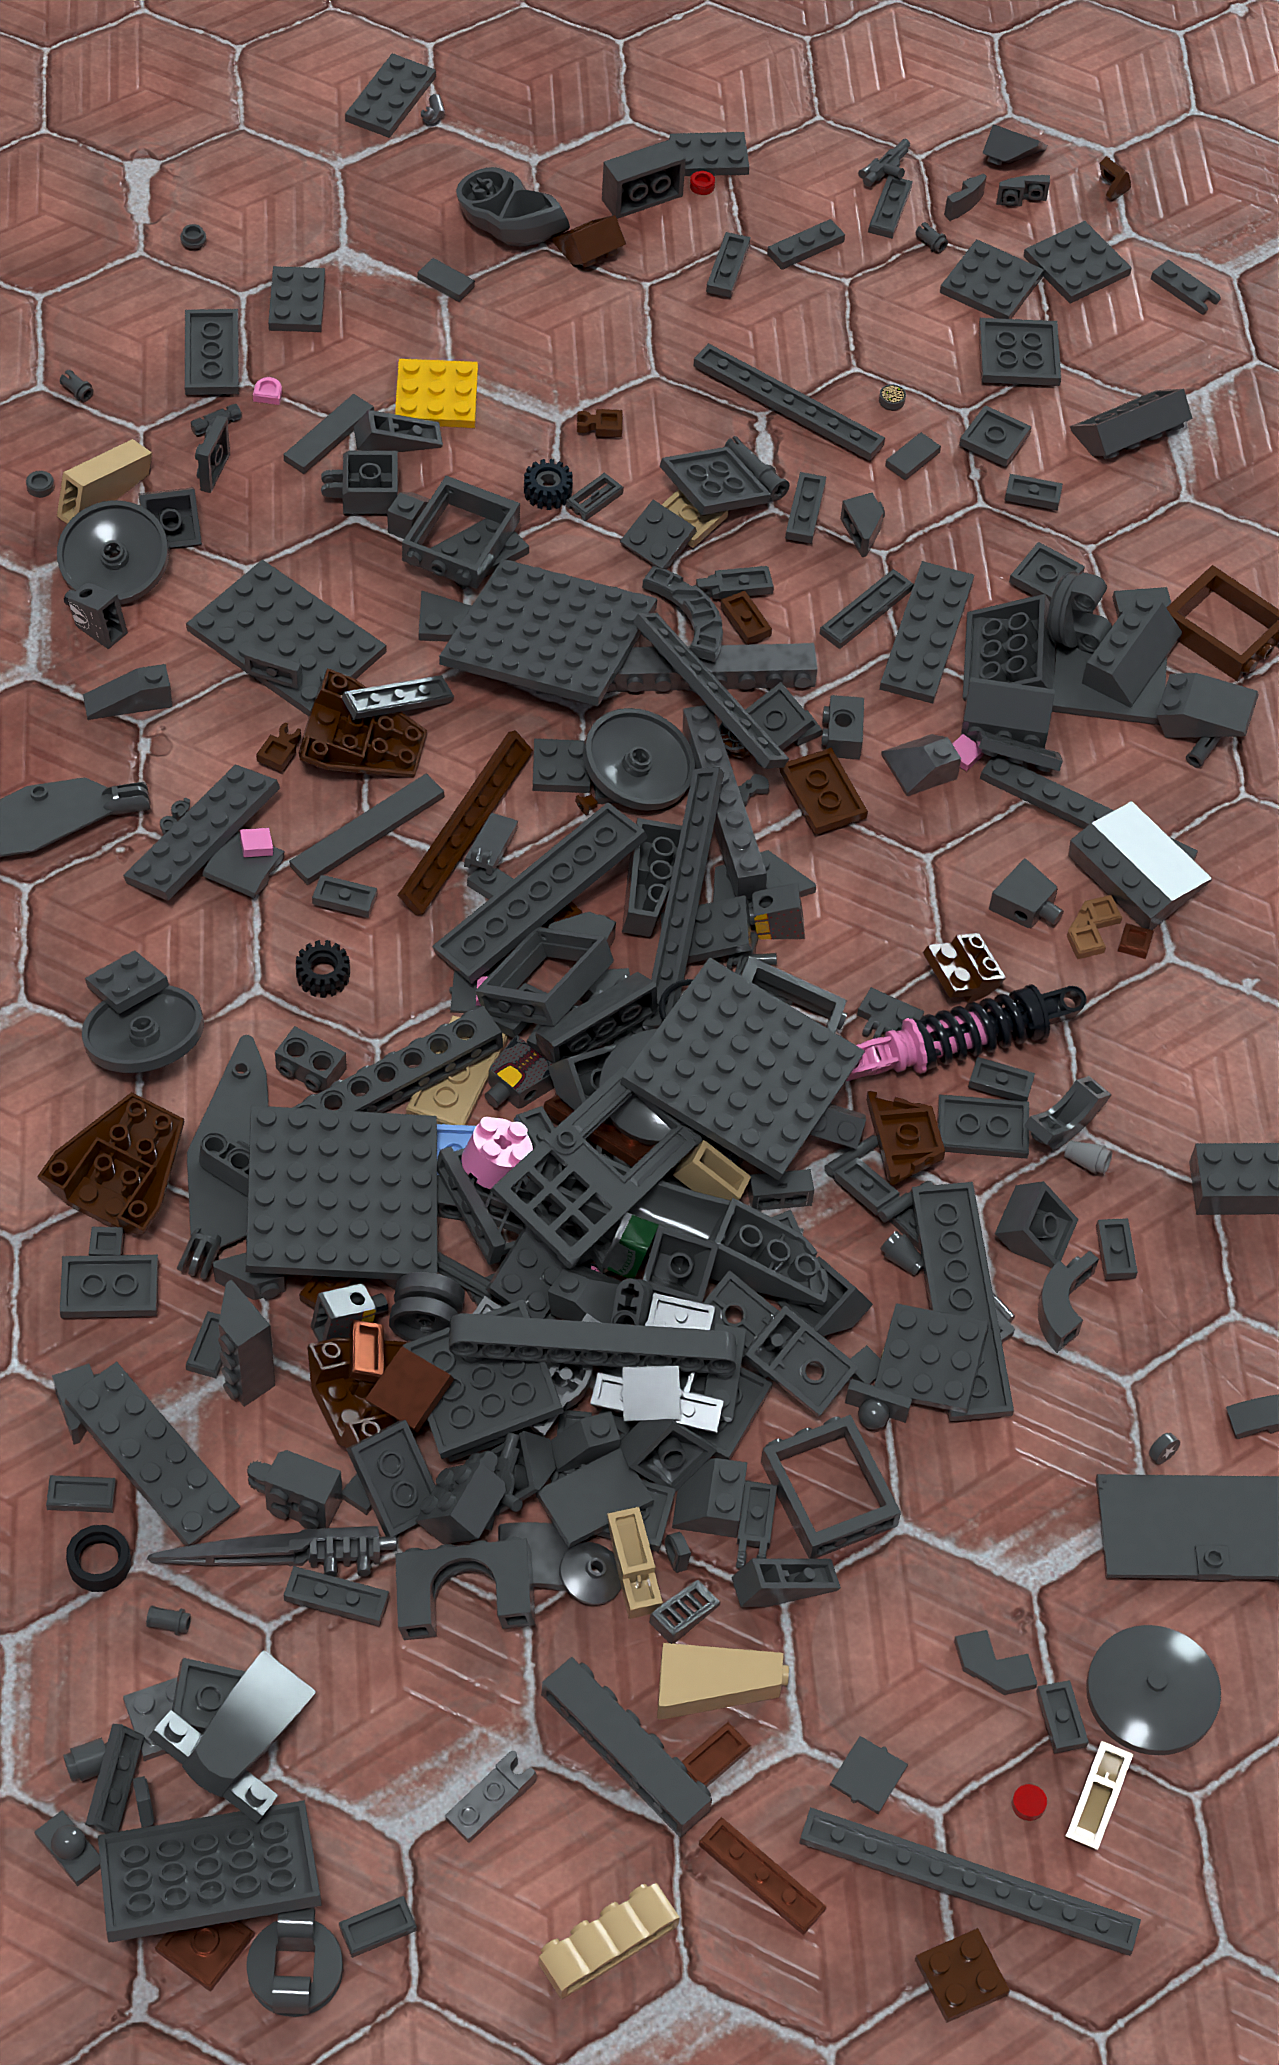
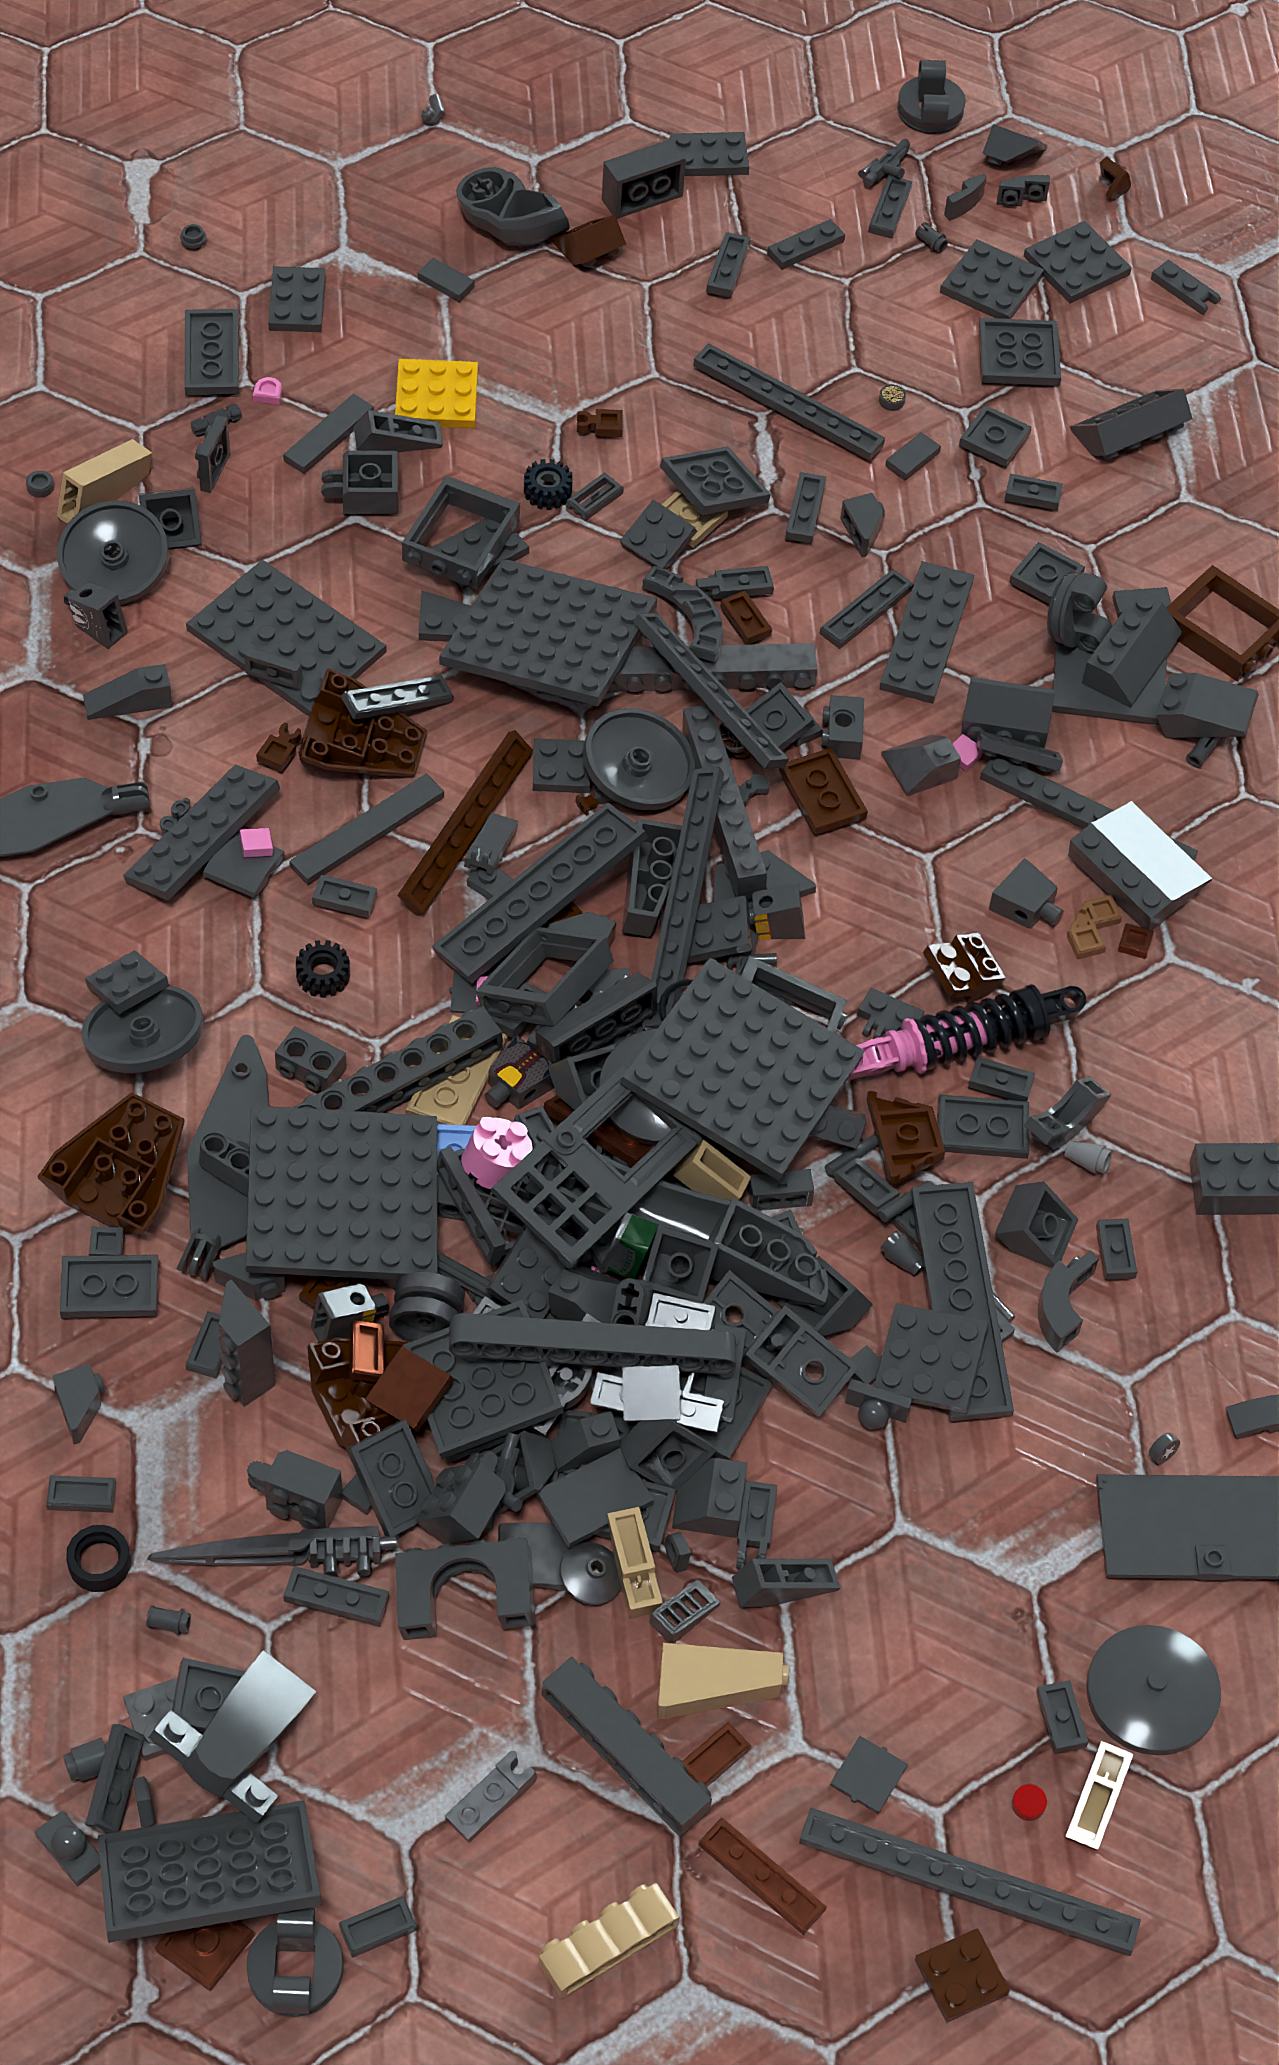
(81, 389): dark grey pin -> none
(152, 1454): dark grey plate -> none
(390, 95): dark grey plate -> none
(405, 512): dark grey slope -> none
(702, 183): red tile -> none
(764, 473): dark grey pin -> none
(846, 1532): dark grey window -> none
(941, 99): none -> dark grey piece
(1005, 1675): dark grey tile -> none
(1010, 644): dark grey slope -> none

